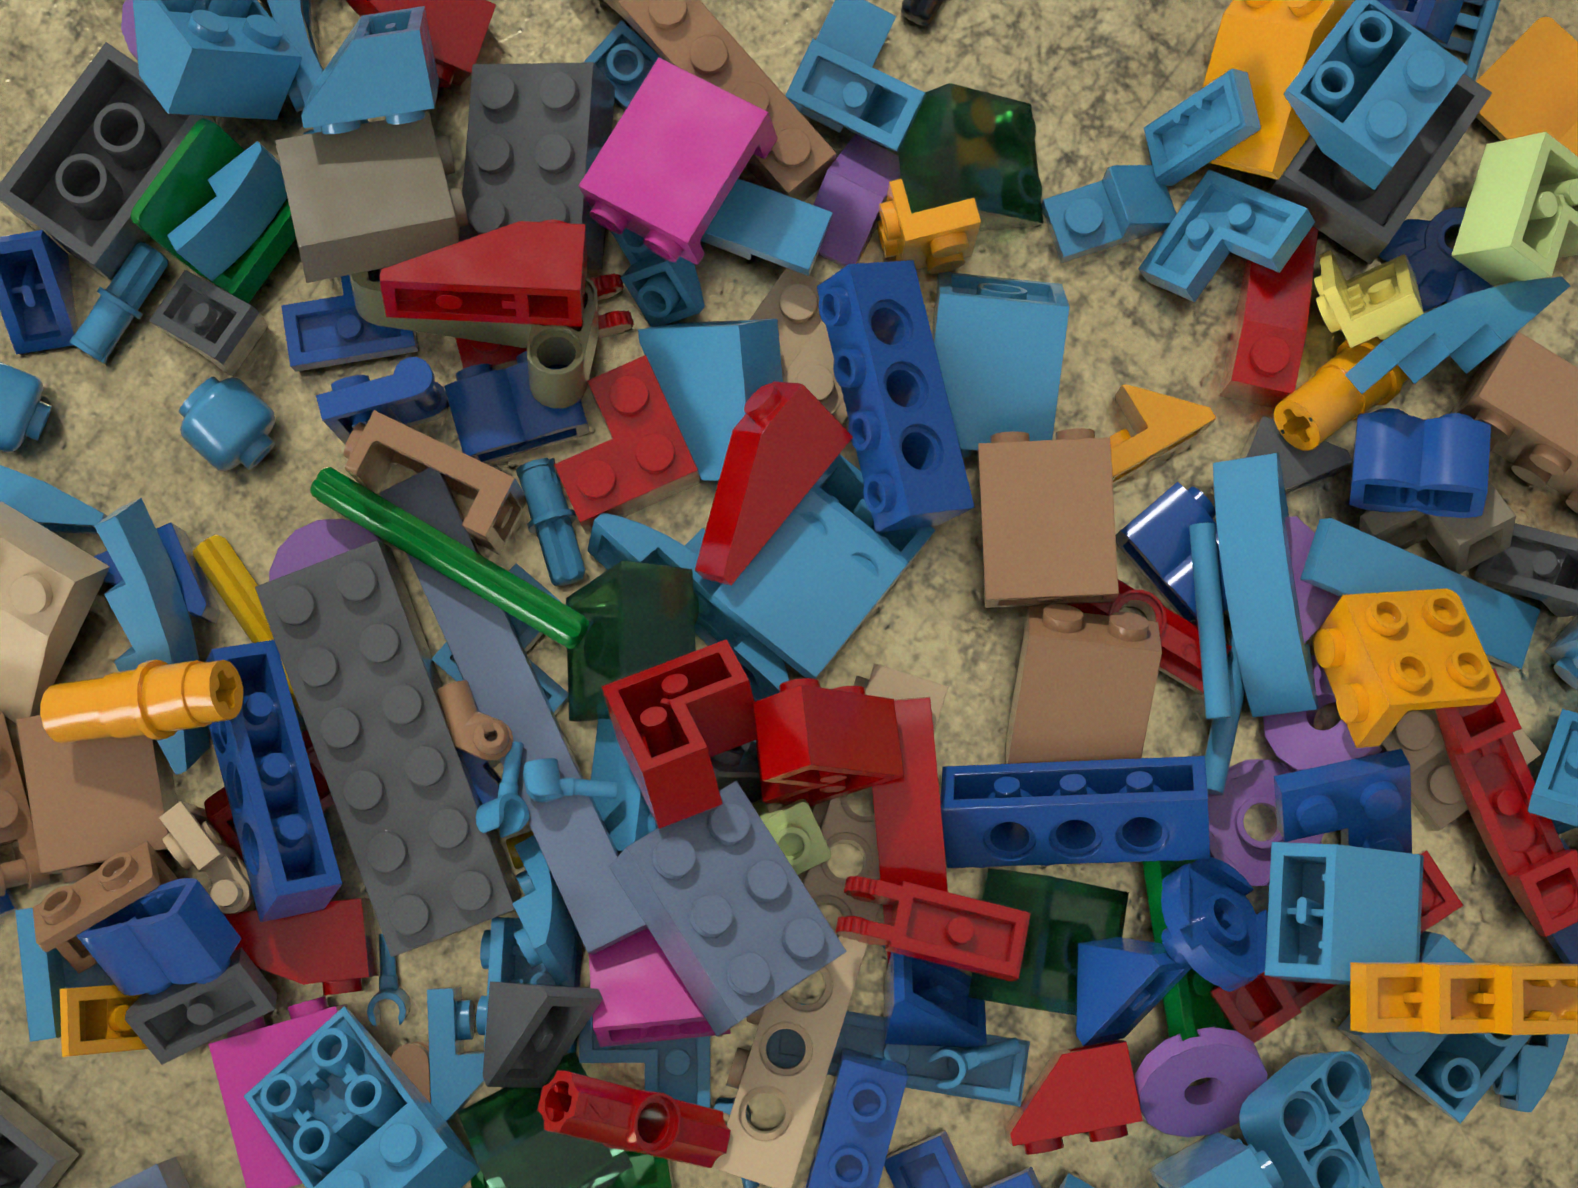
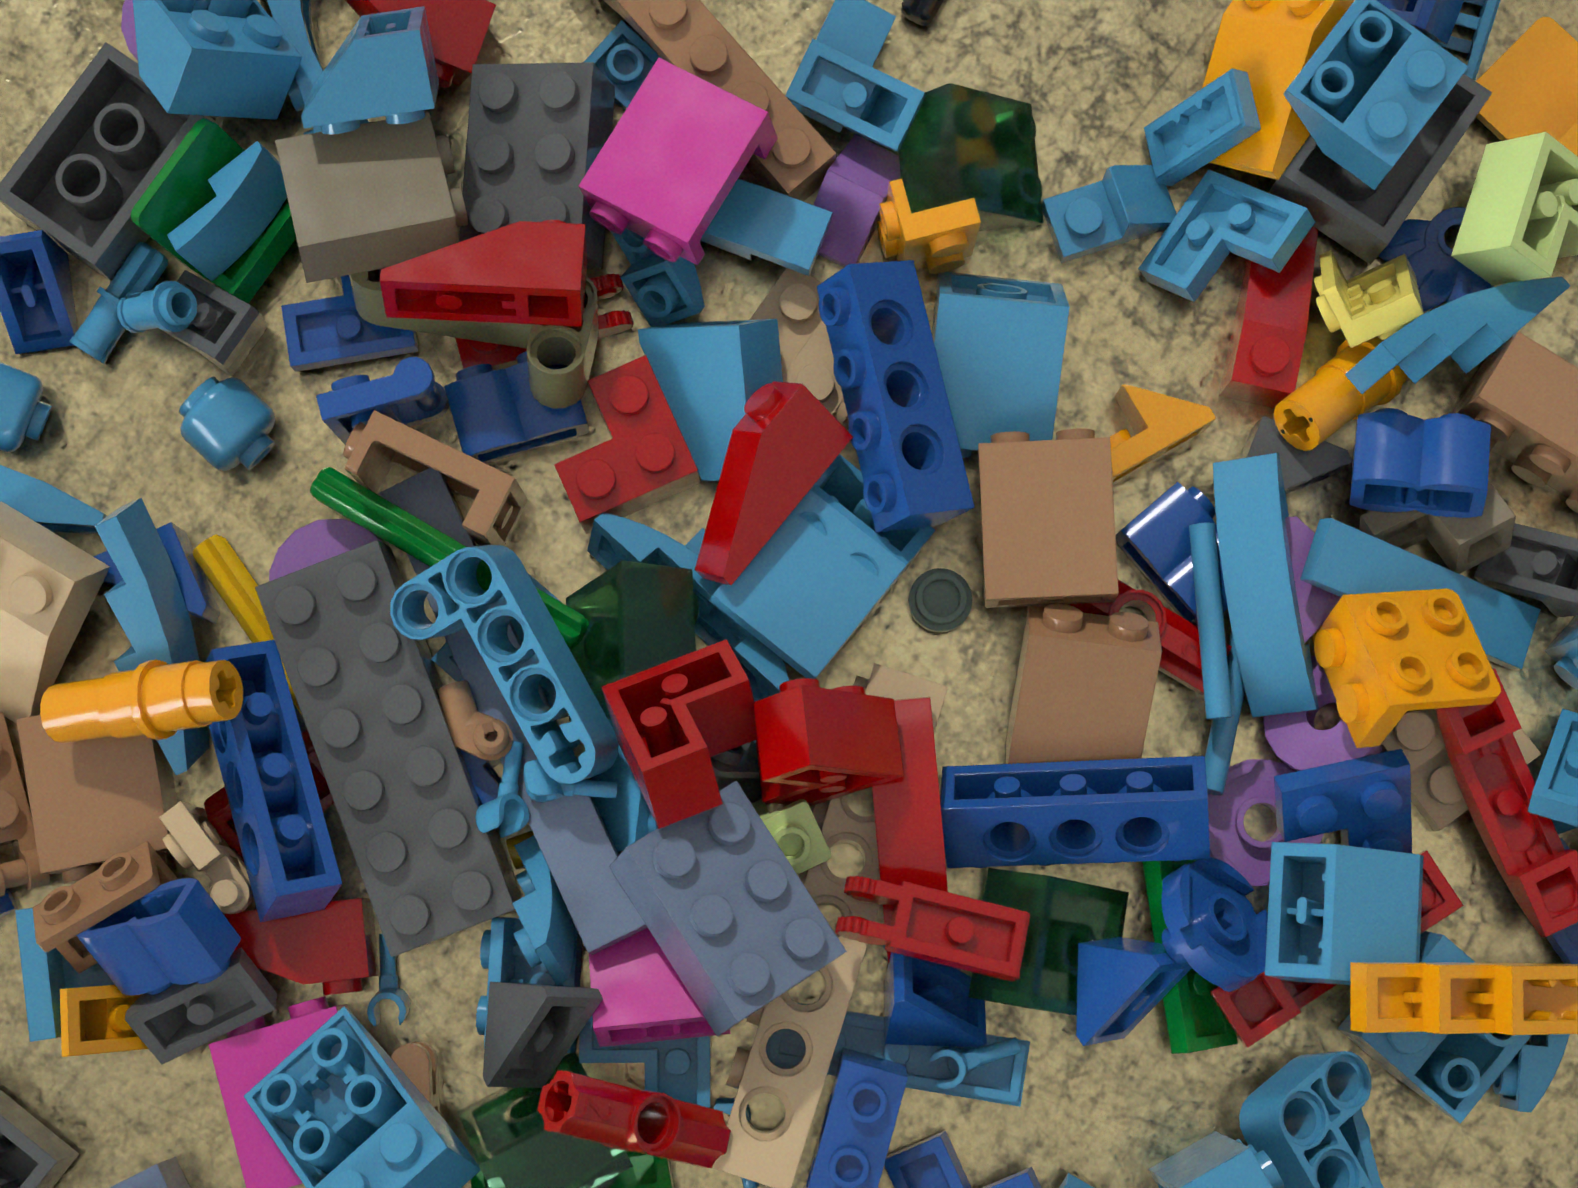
(165, 307): none -> dark azure pin
(453, 1073): dark azure slope -> none
(515, 670): none -> dark azure beam
(551, 520): dark azure axle -> none
(940, 600): none -> sand green plate
(1075, 1094): red slope -> none
(1205, 1108): medium lavender tile -> none

